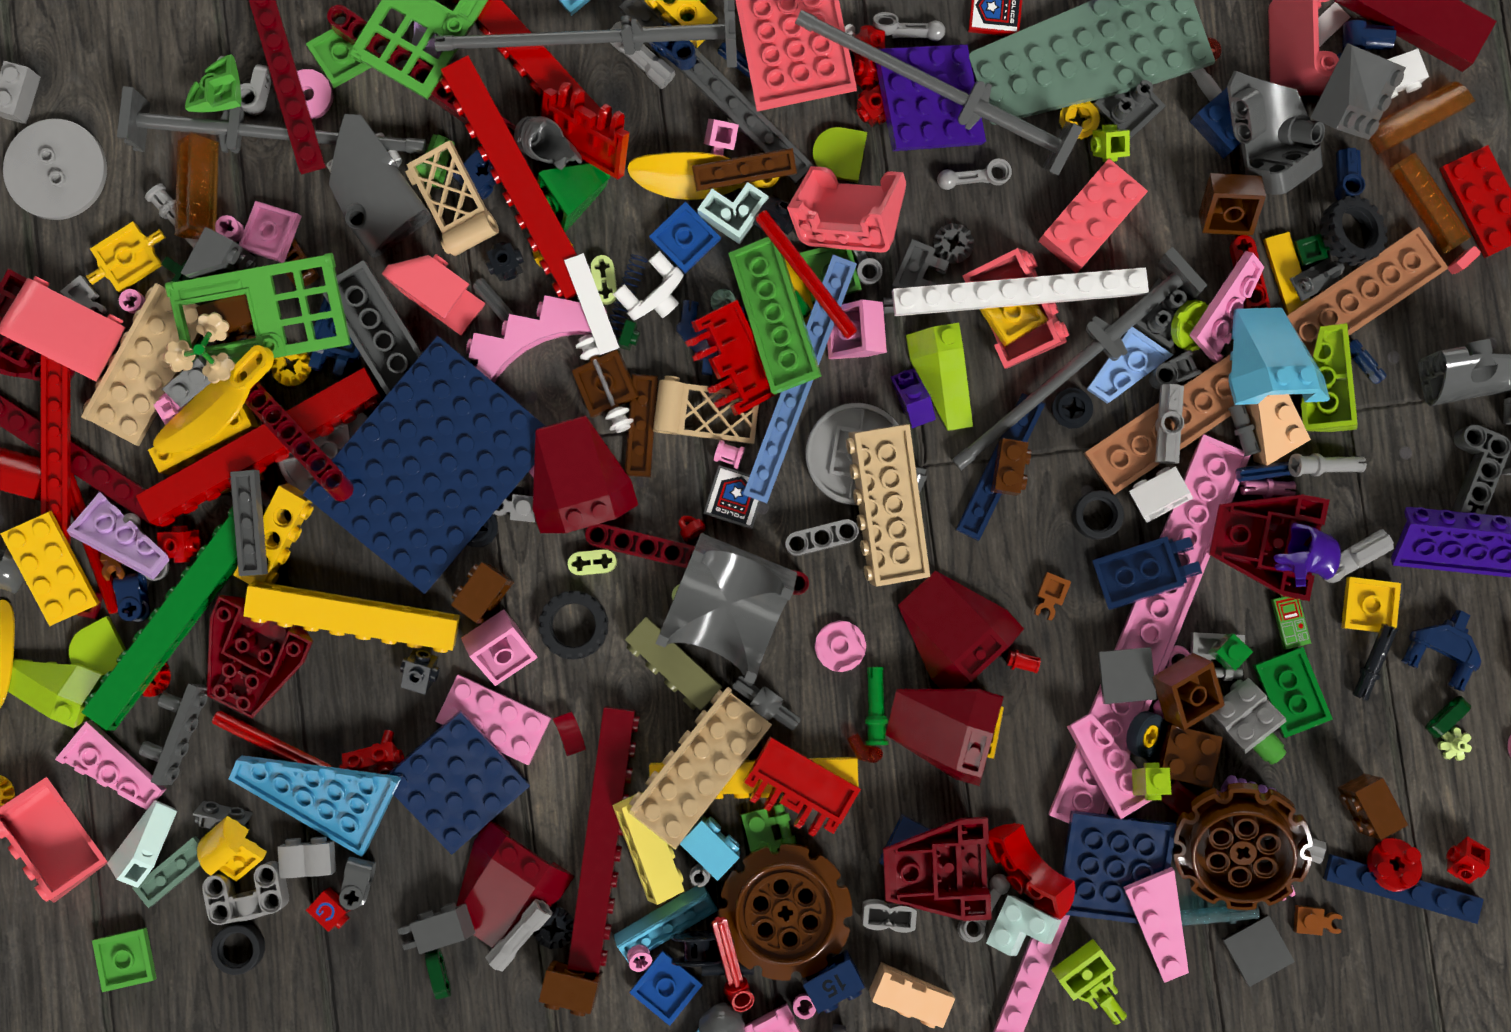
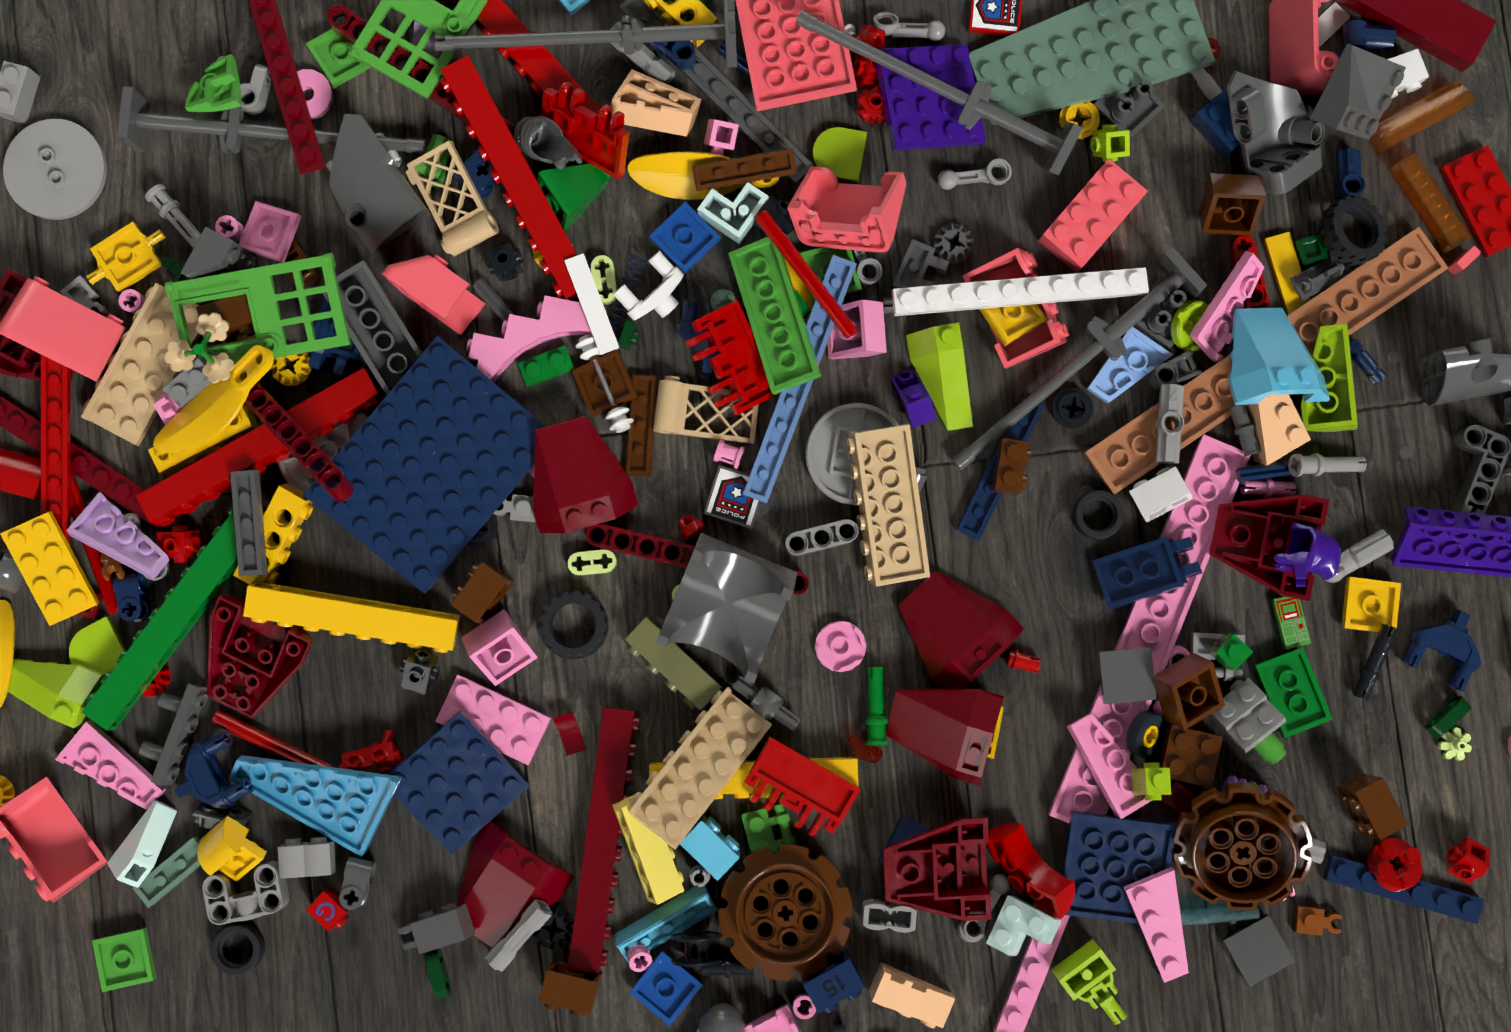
(196, 186): clear orange brick -> none
(206, 778): none -> dark blue connector
(546, 366): none -> green plate
(655, 105): none -> light nougat wedge
(736, 987): red axle -> none
(1052, 591): dark orange plate -> none

